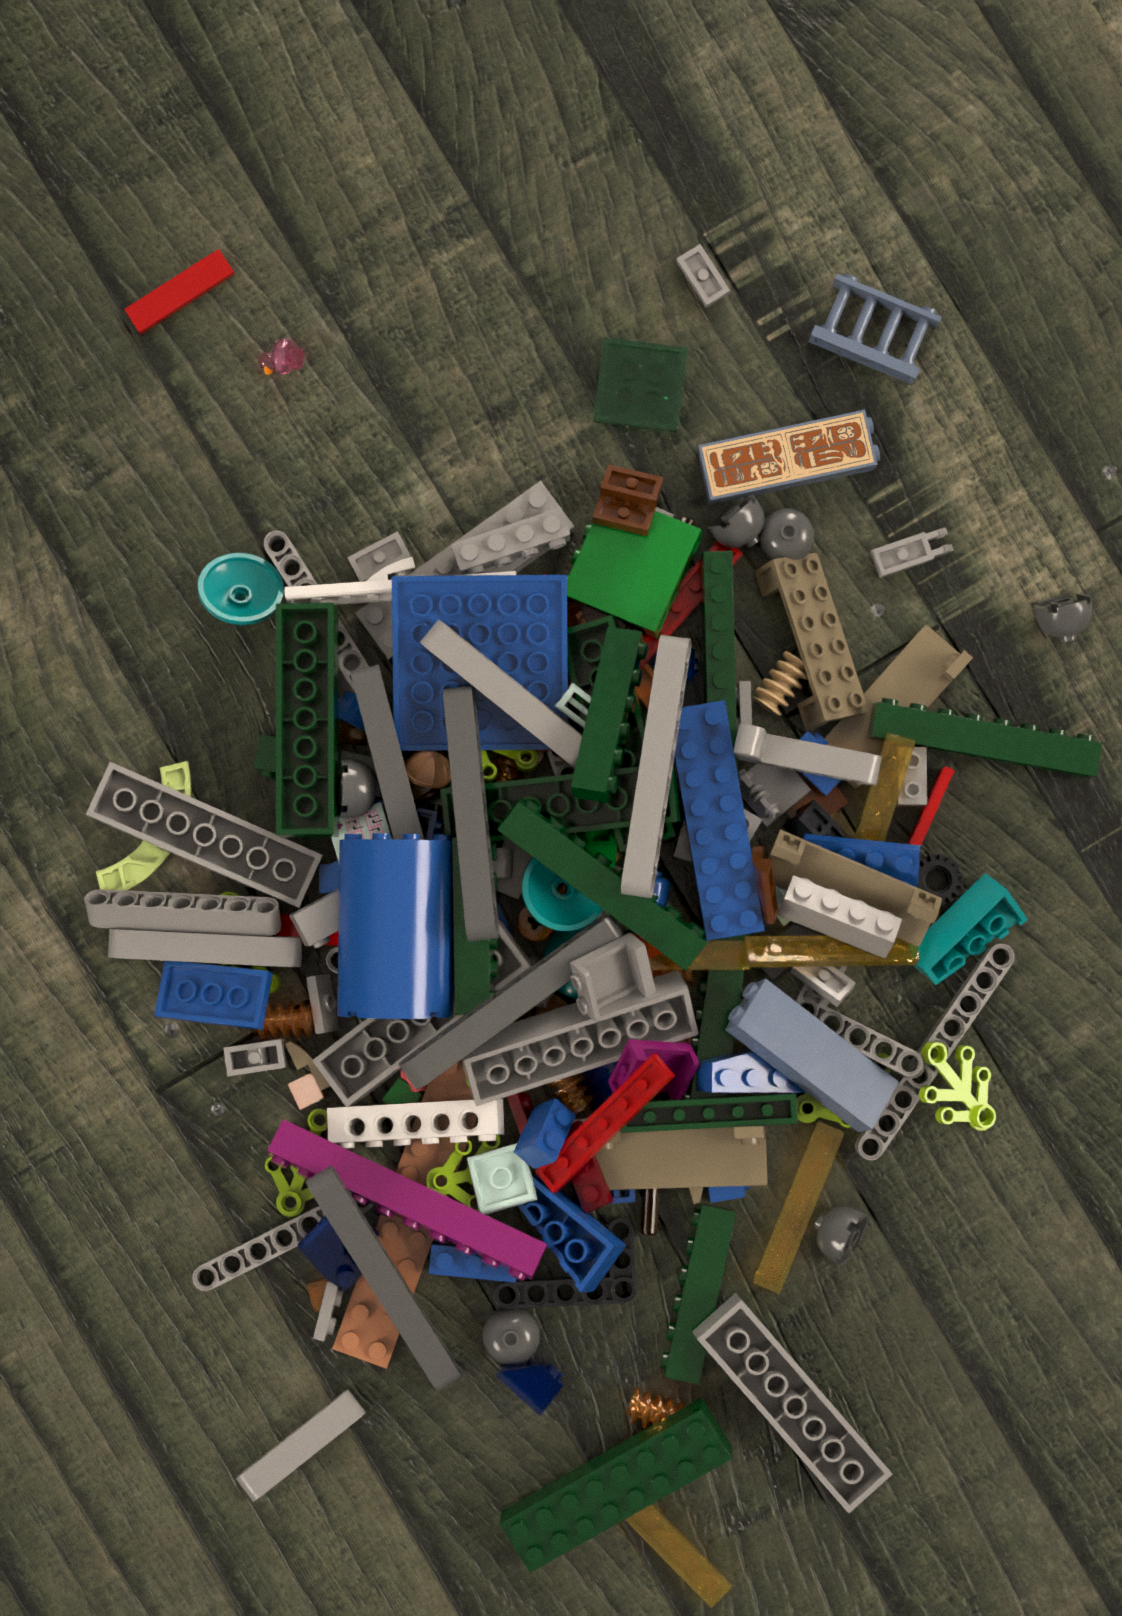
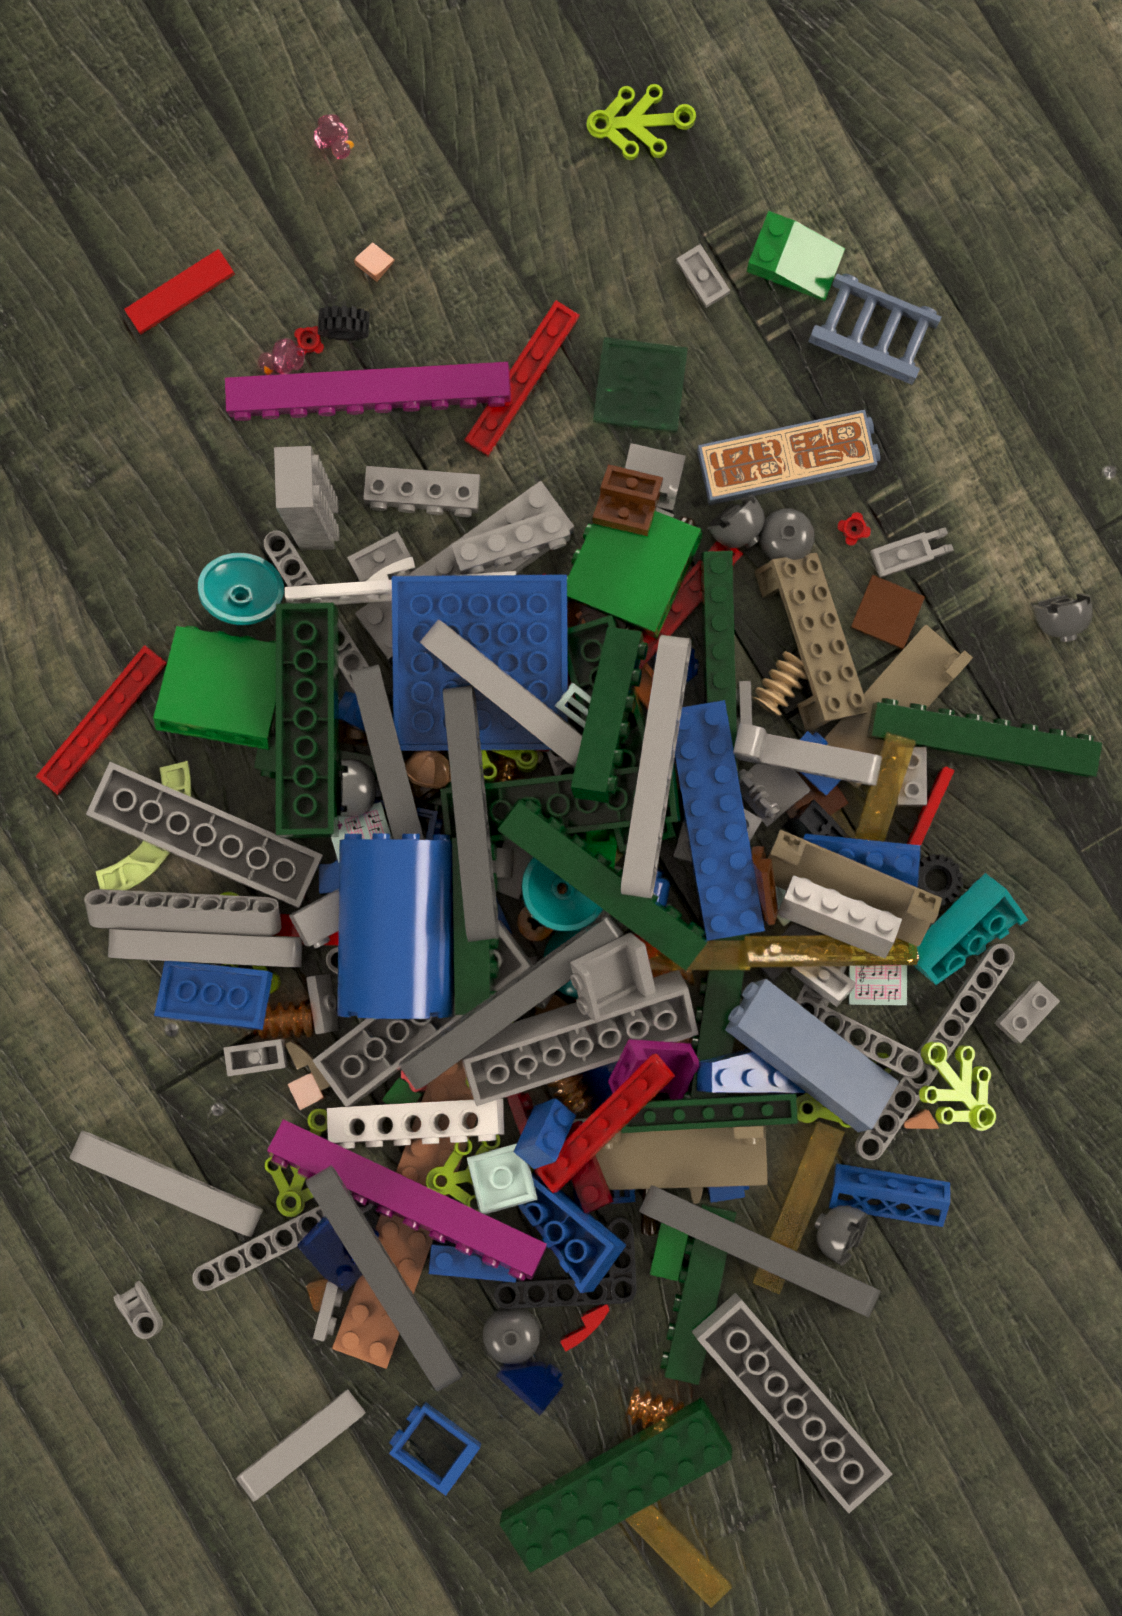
(101, 720): none -> red tile
(138, 1309): none -> light grey piece
(166, 1183): none -> light grey beam
(218, 688): none -> green panel
(303, 334): none -> red plate
(305, 498): none -> light grey brick
(333, 135): none -> clear pink animal
(343, 323): none -> black tyre
(368, 390): none -> magenta brick
(374, 261): none -> slope
(422, 490): none -> light grey brick
(446, 1482): none -> blue window
(523, 377): none -> red tile
(591, 1320): none -> red slope
(636, 121): none -> lime plant
(661, 464): none -> light grey hinge
(668, 1253): none -> green tile
(759, 1251): none -> dark grey beam
(795, 256): none -> slope
(857, 521): none -> red plate
(878, 985): none -> light aqua tile
(887, 612): none -> reddish brown tile
(891, 1190): none -> blue fence
(920, 1120): none -> nougat slope
(1027, 1012): none -> light grey brick

